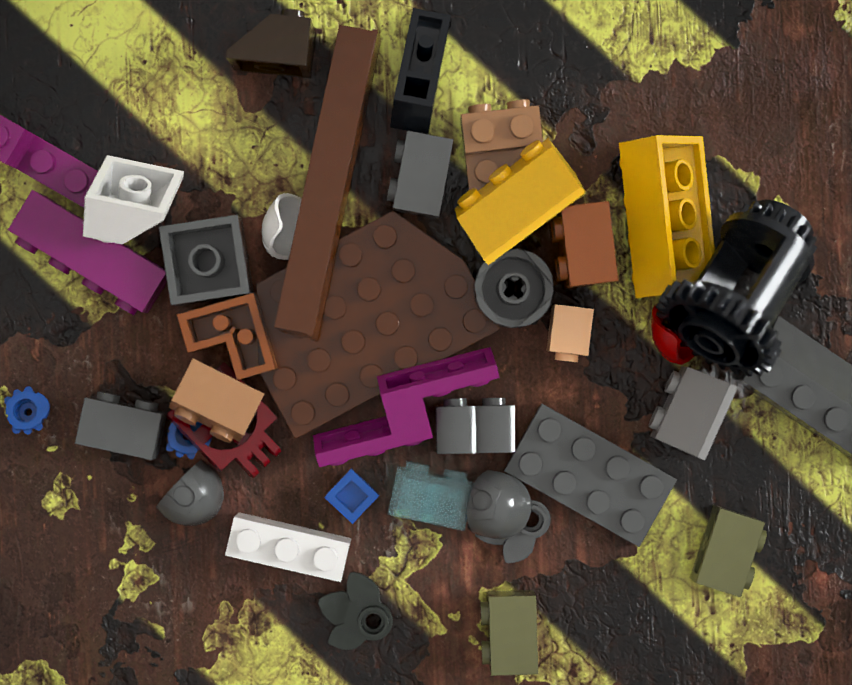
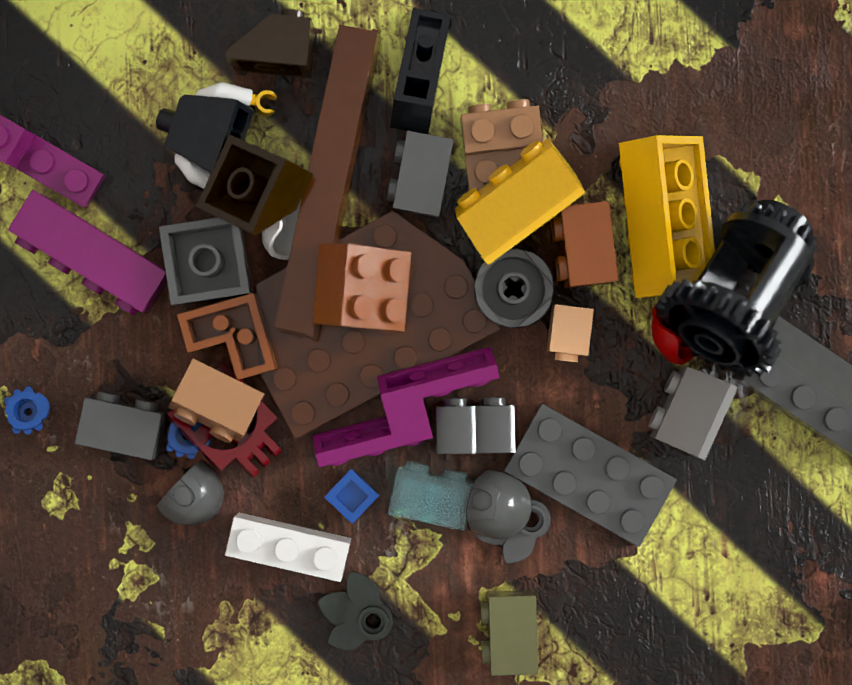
(128, 199): white slope -> none
(204, 123): none -> black torso
(252, 186): none -> dark brown slope
(361, 287): none -> brick
(728, 551): olive brick -> none

